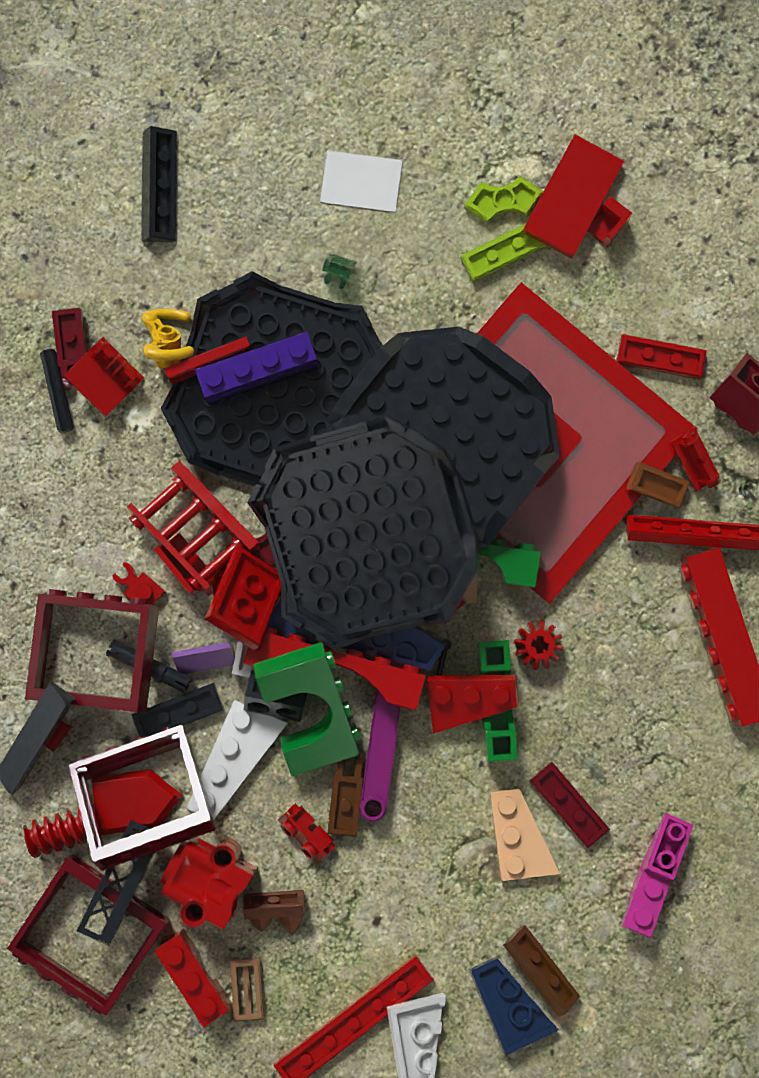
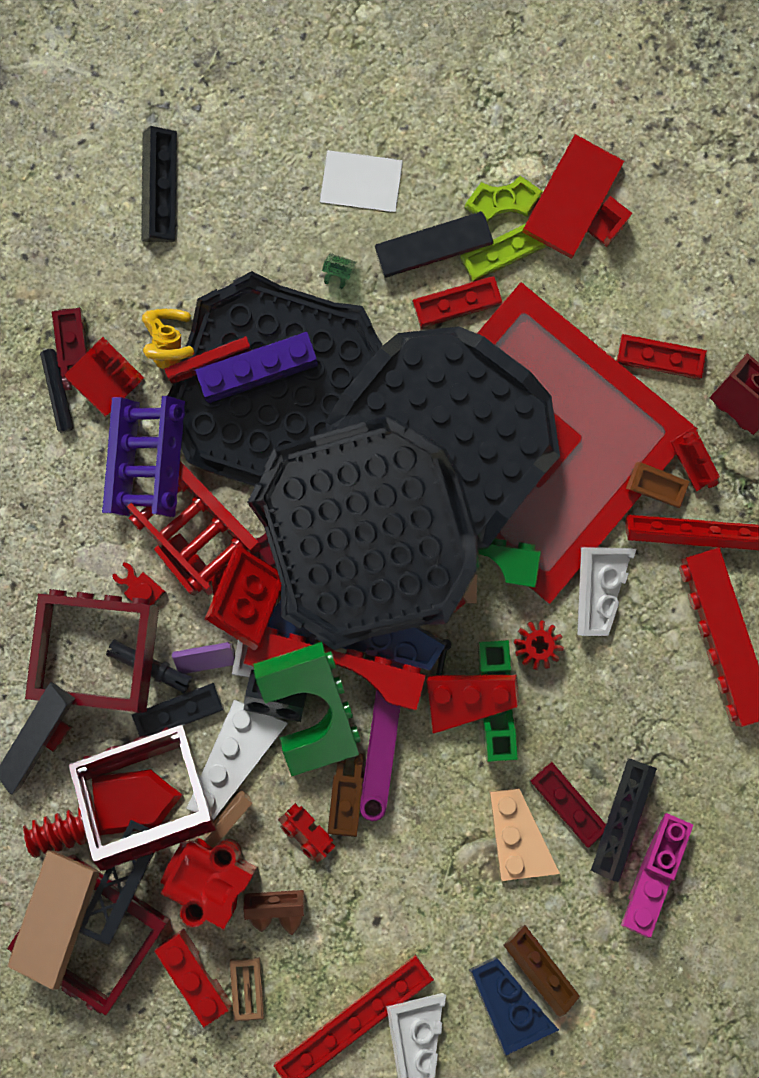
(53, 919): none -> medium nougat tile
(122, 451): none -> dark purple fence
(228, 817): none -> medium nougat tile
(433, 244): none -> black slope
(457, 302): none -> red tile
(600, 582): none -> white wing
(623, 820): none -> black fence

